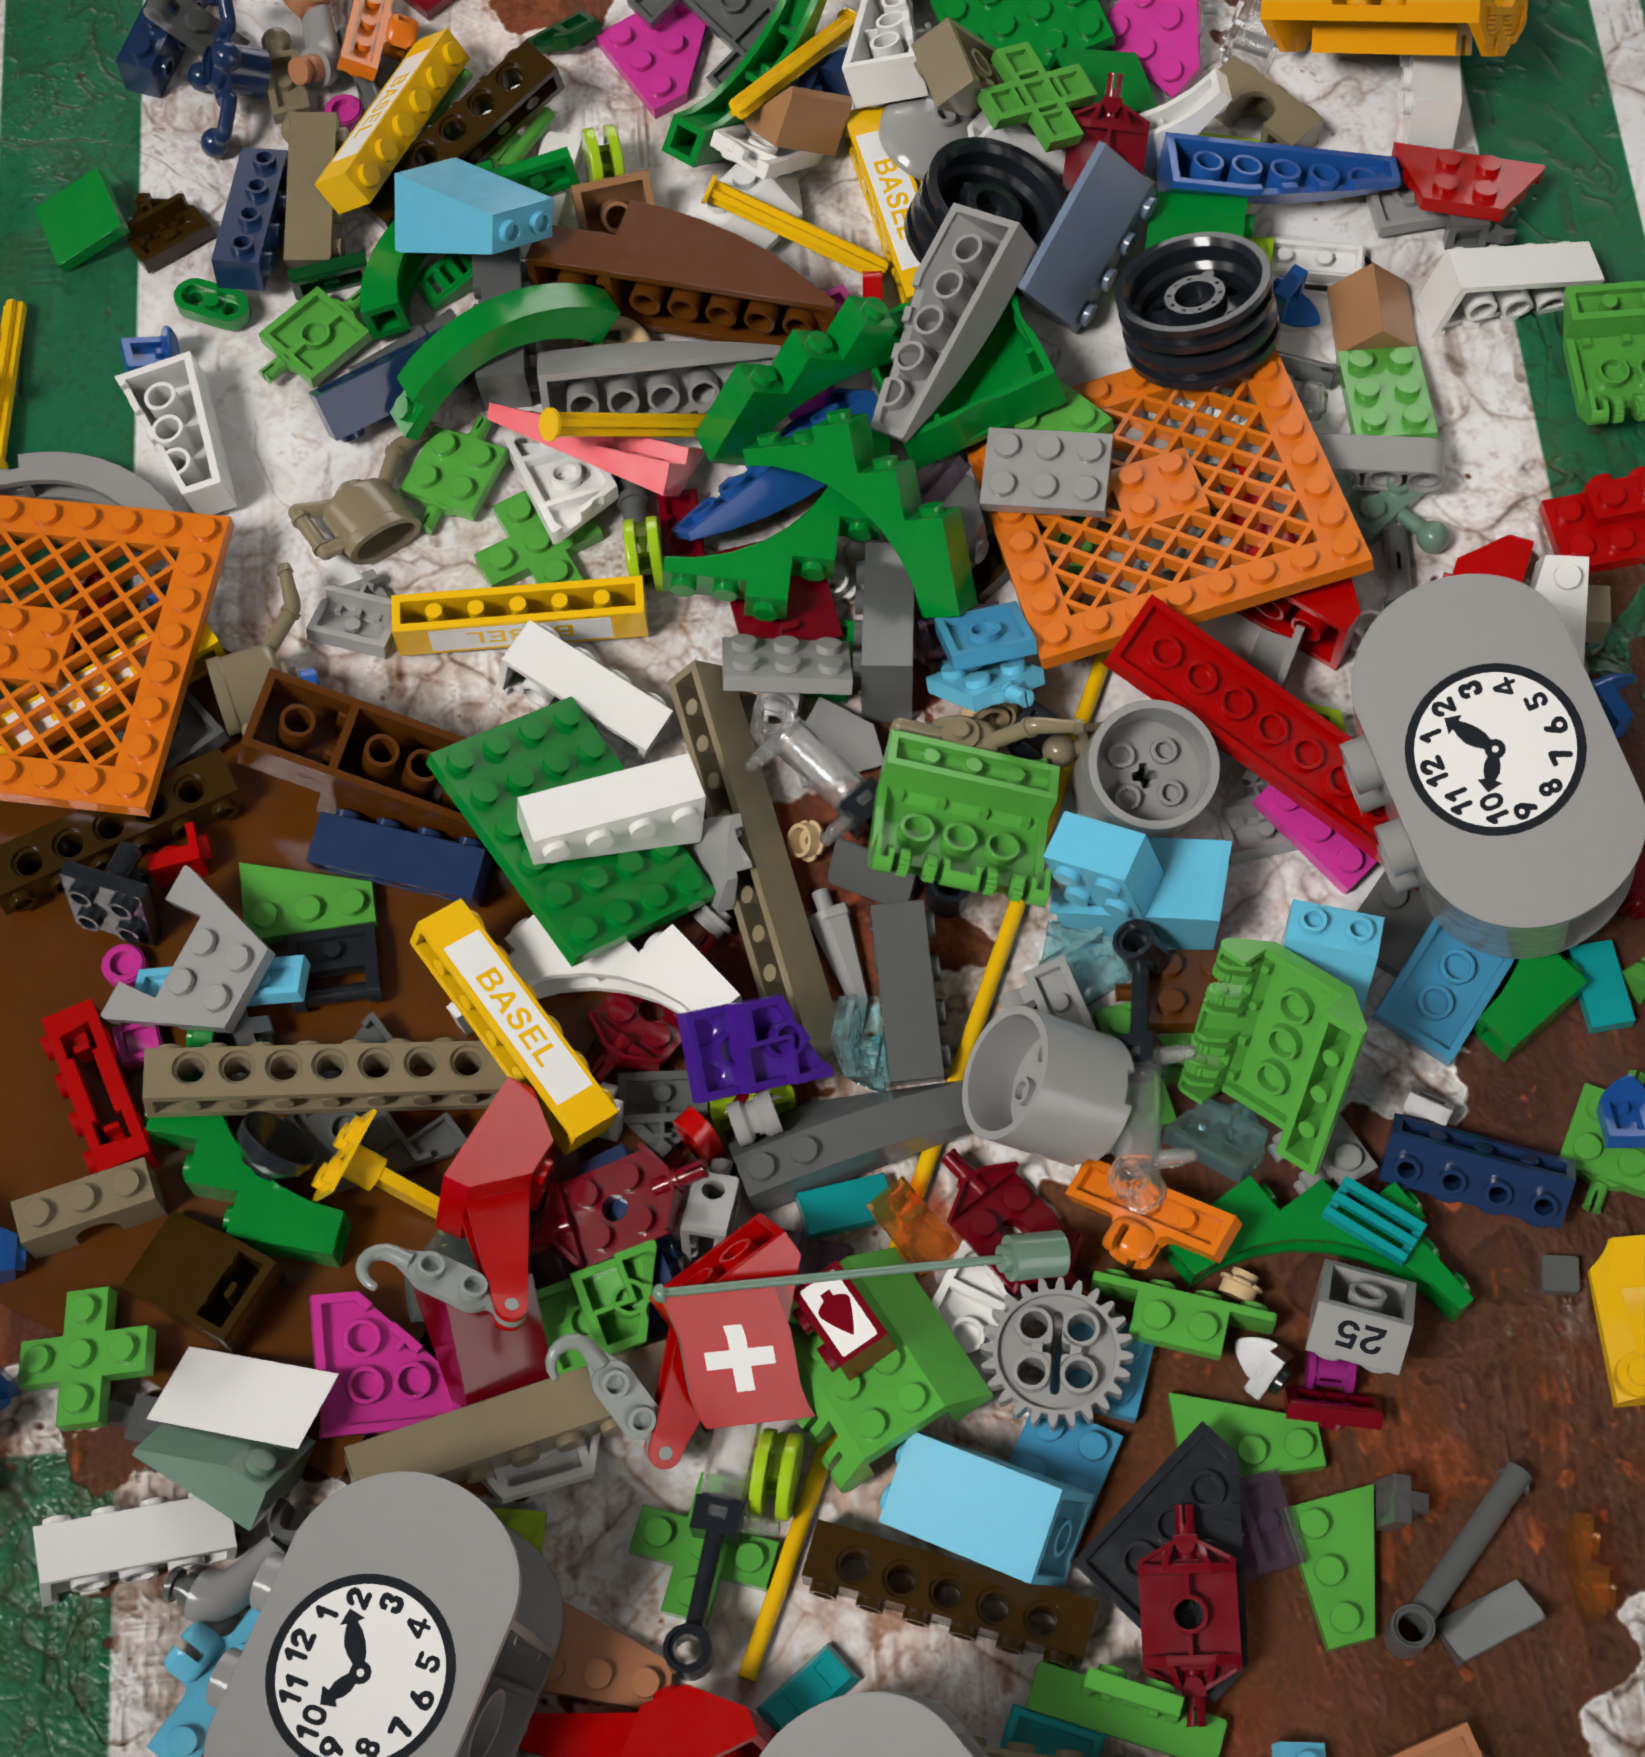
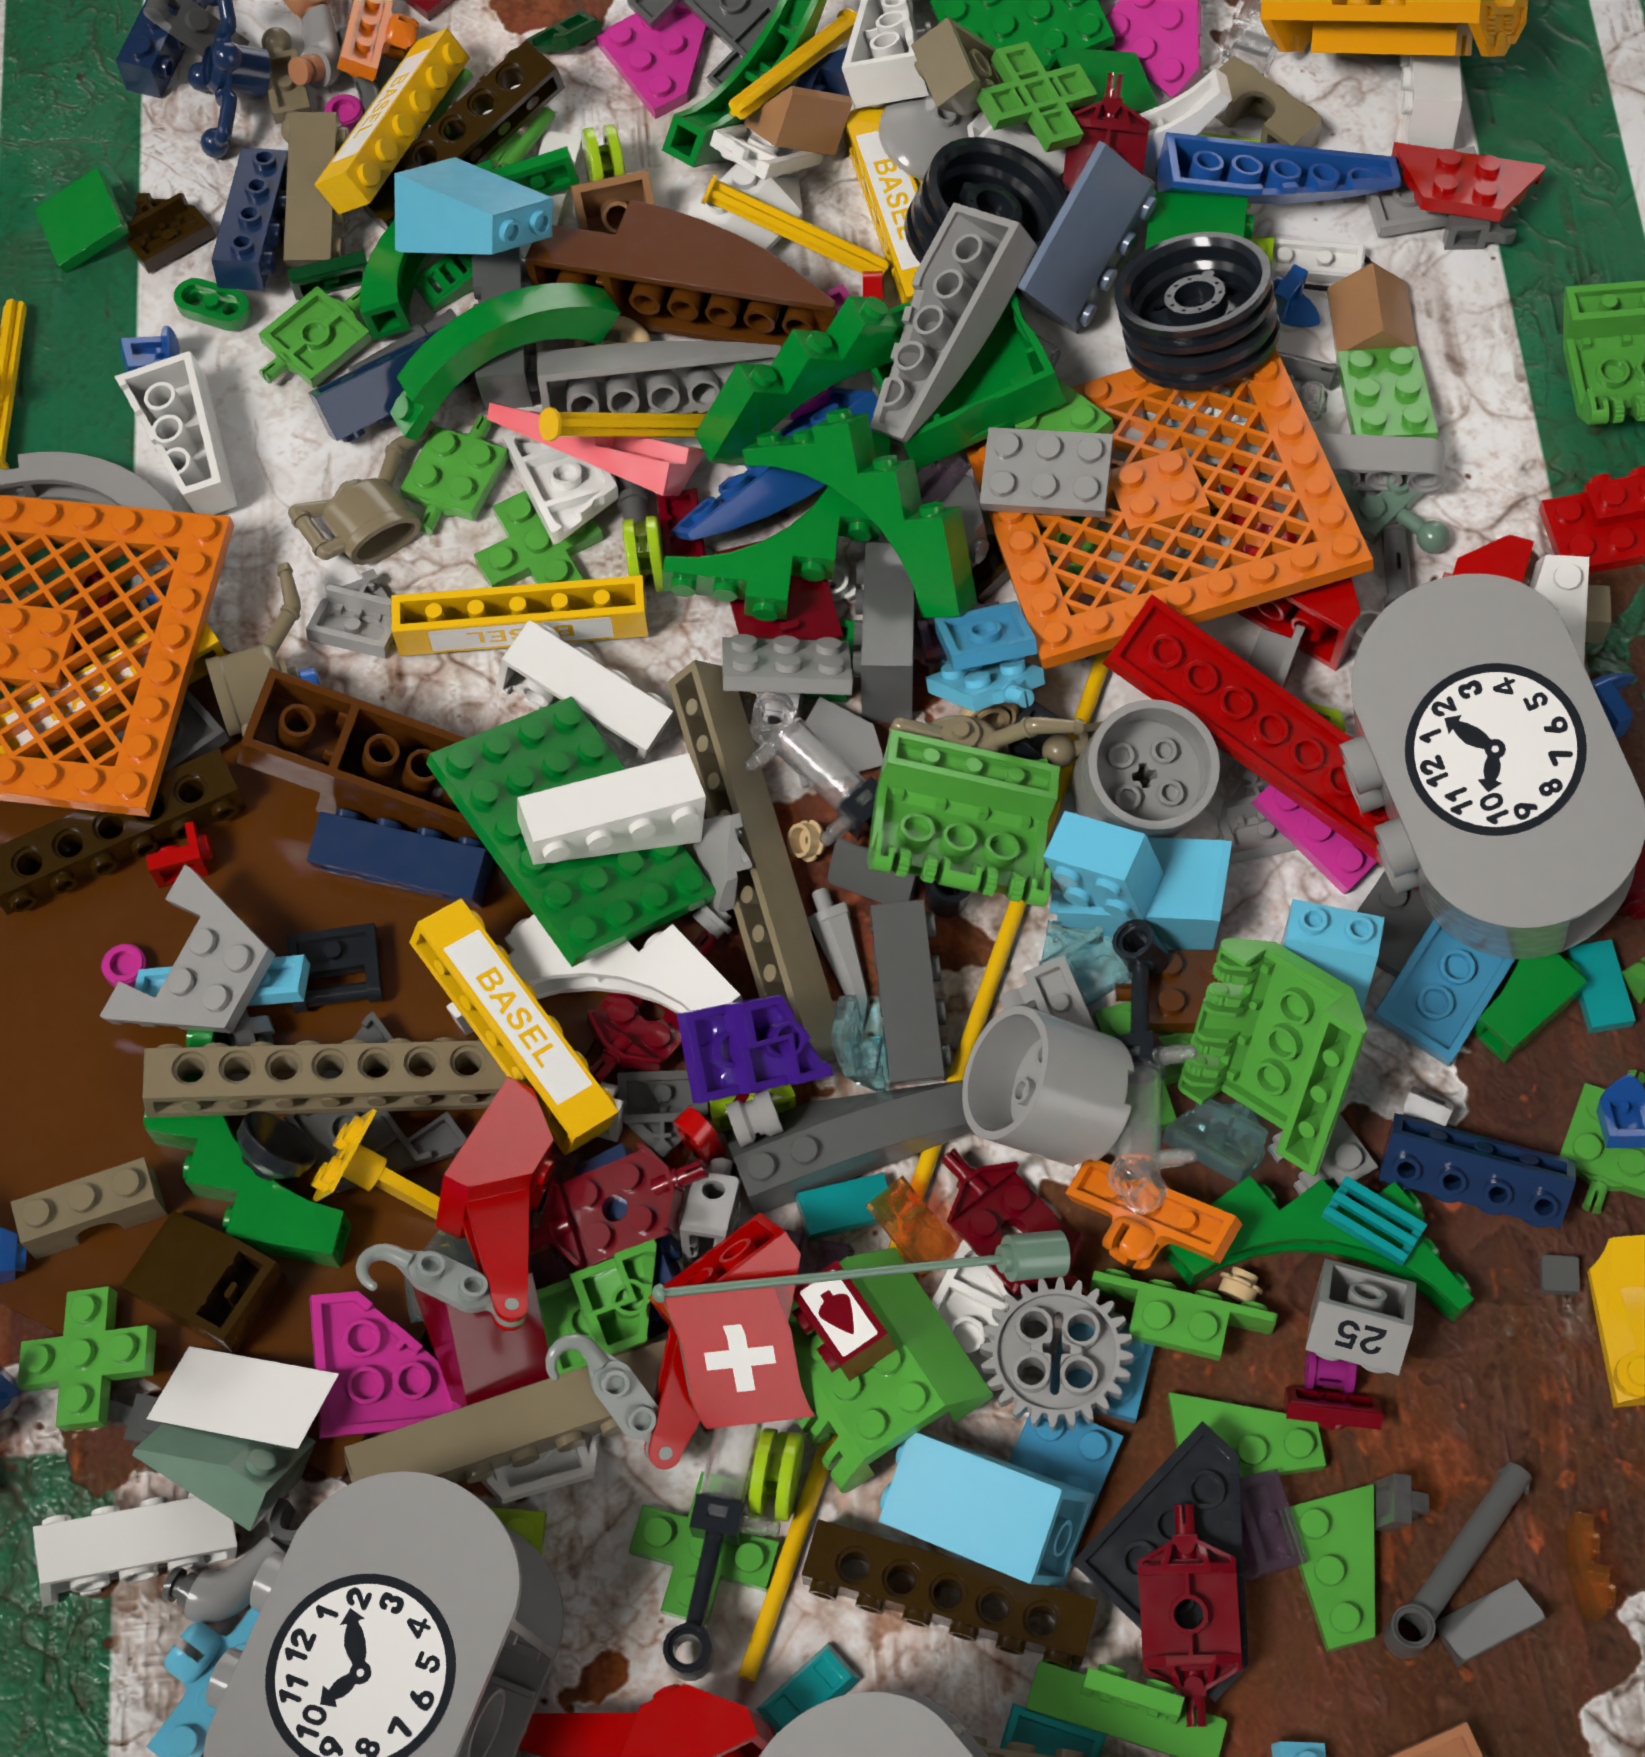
(73, 1032): red brick -> none
(113, 898): black plate -> none
(132, 1040): dark pink tile -> none
(296, 902): bright green wing -> none
(604, 1665): nougat wing -> none
(1264, 1364): plate -> none
(1503, 282): white wedge -> none

